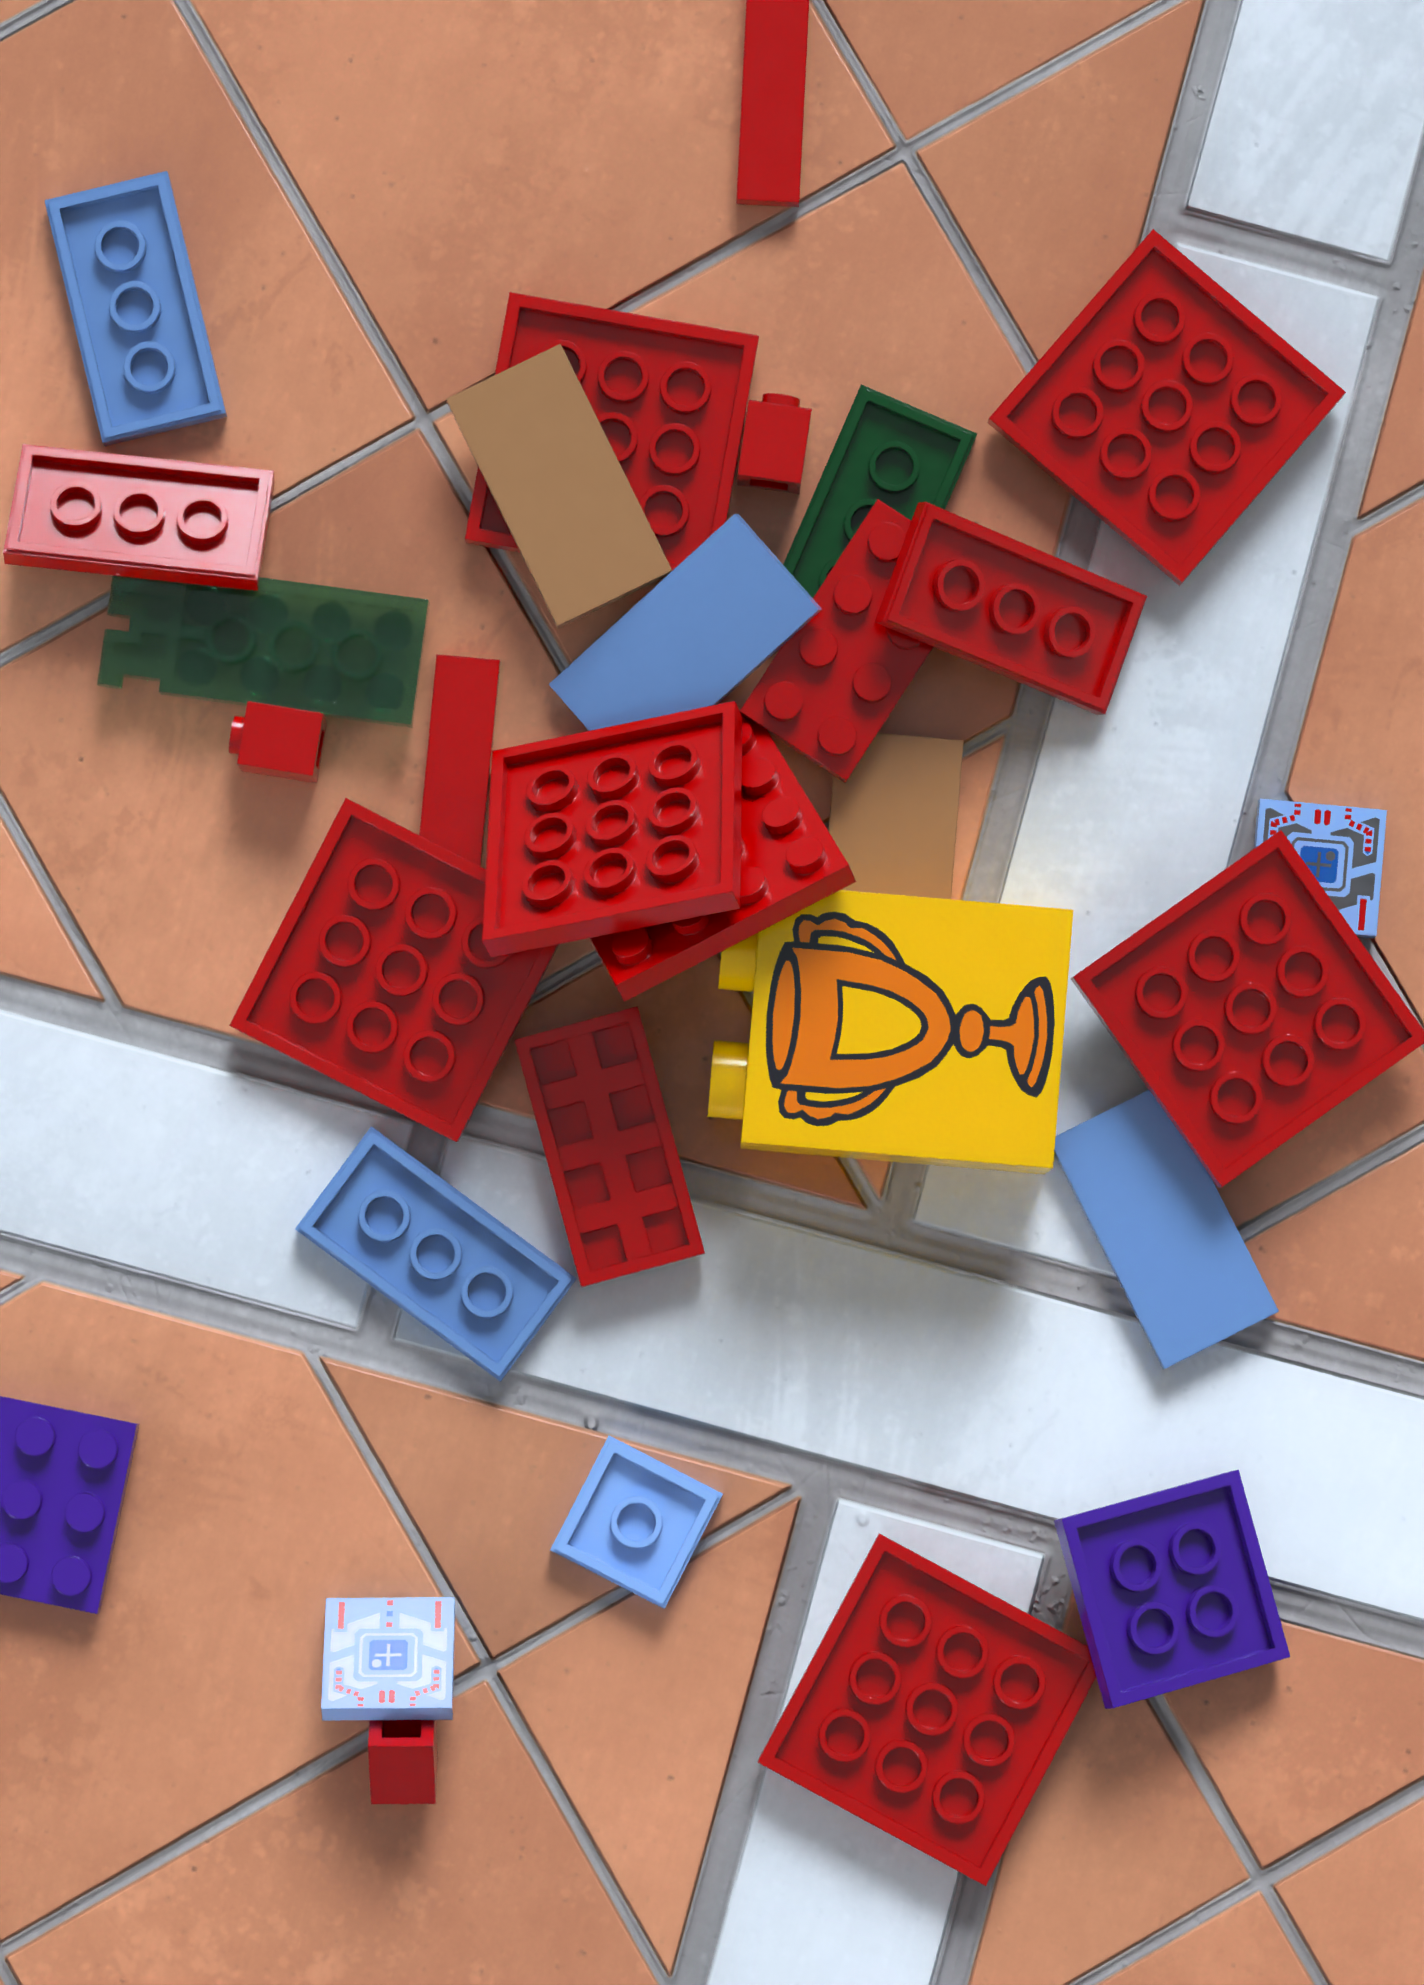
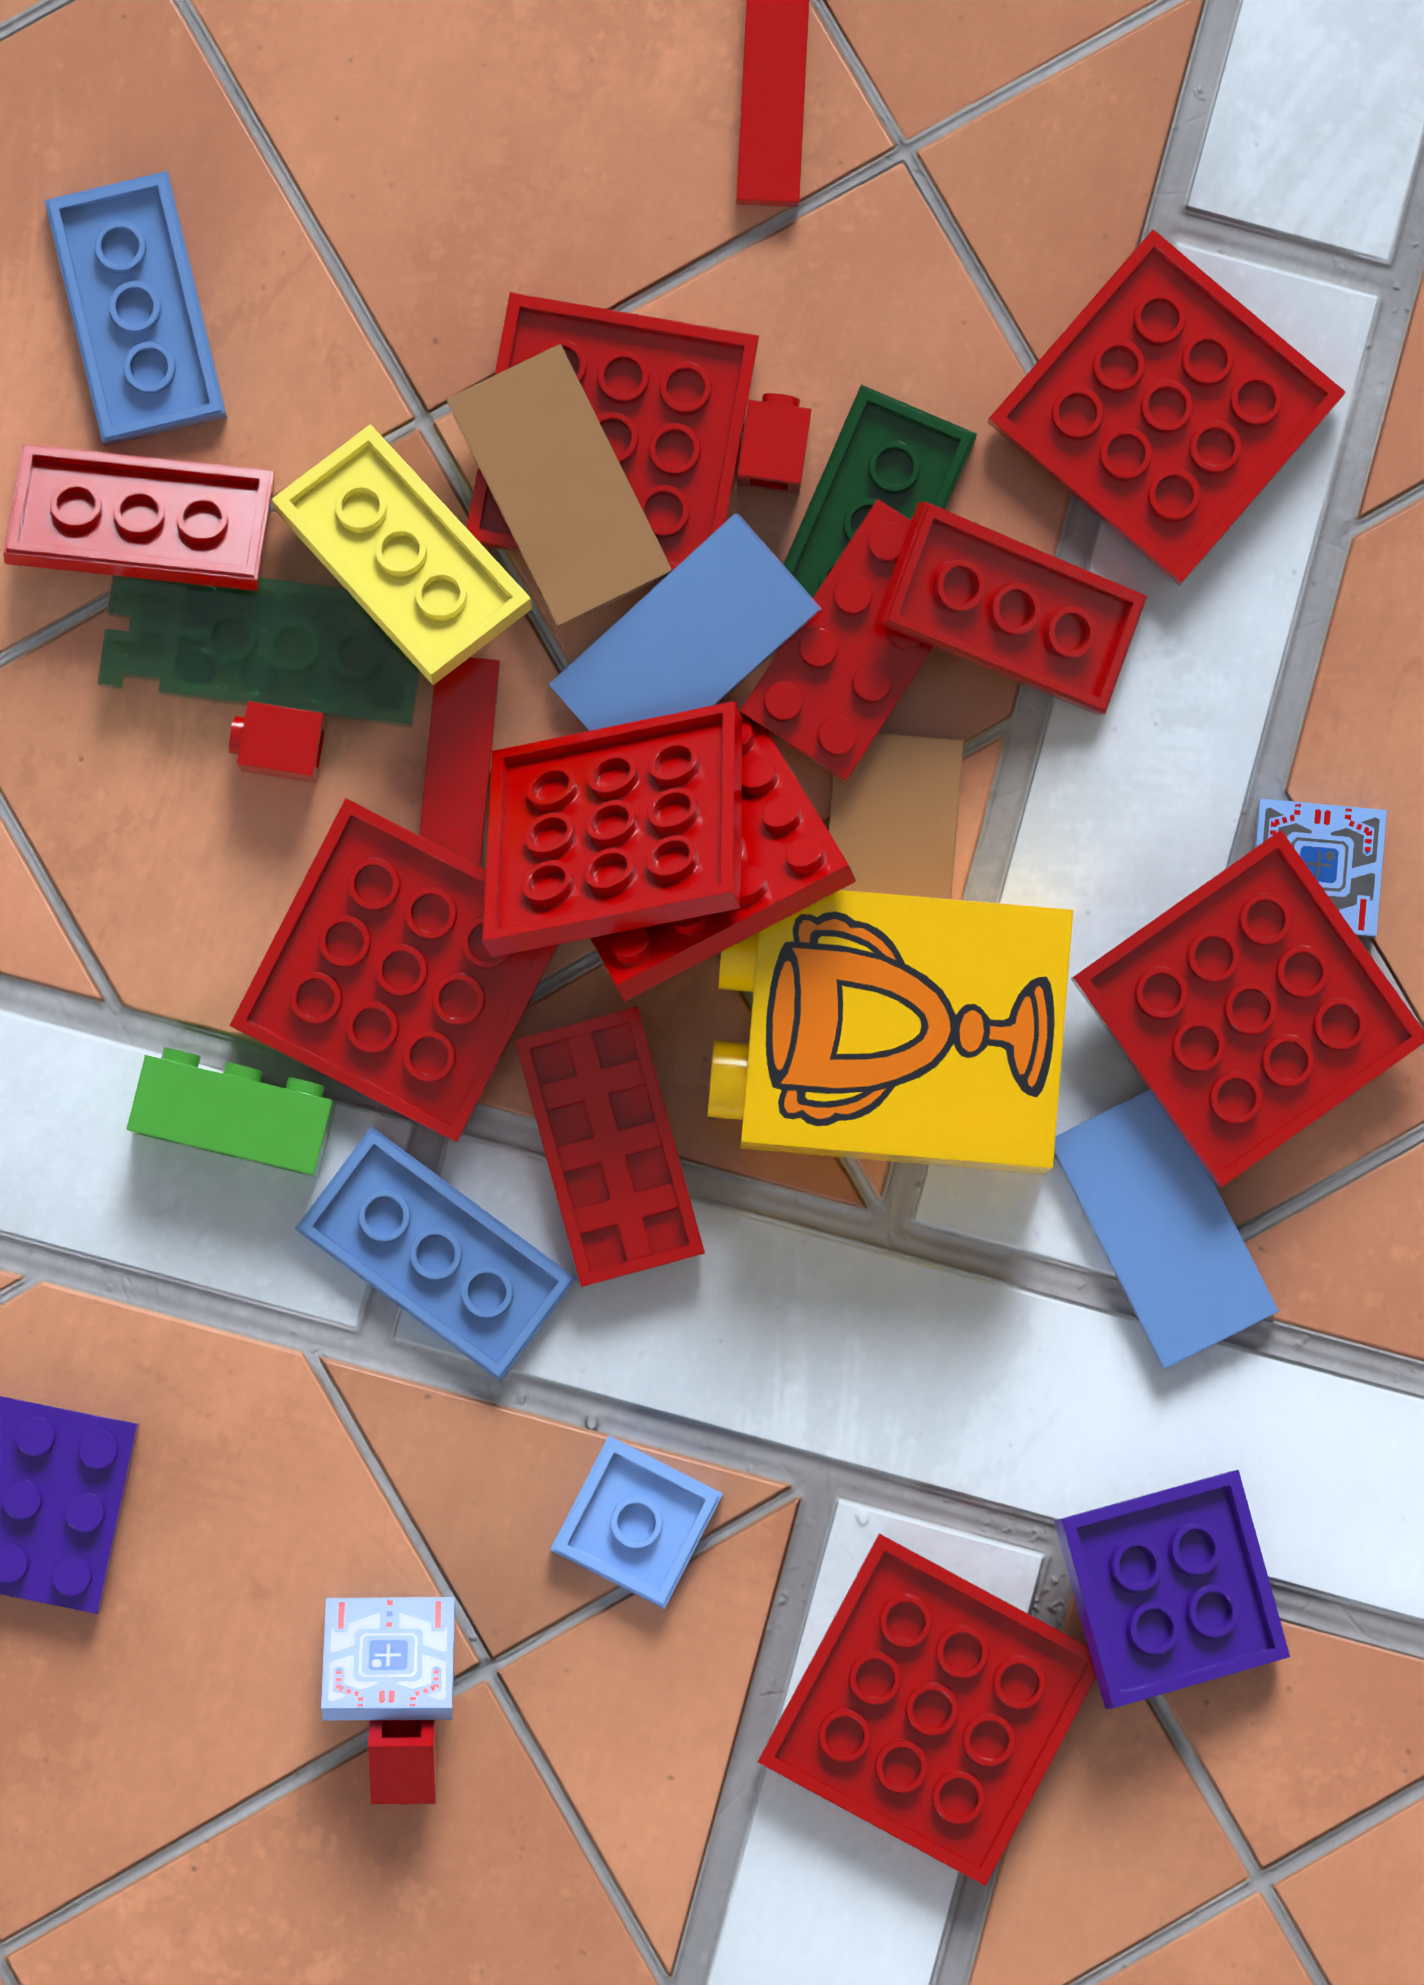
(232, 1112): none -> bright green brick
(402, 554): none -> light yellow plate

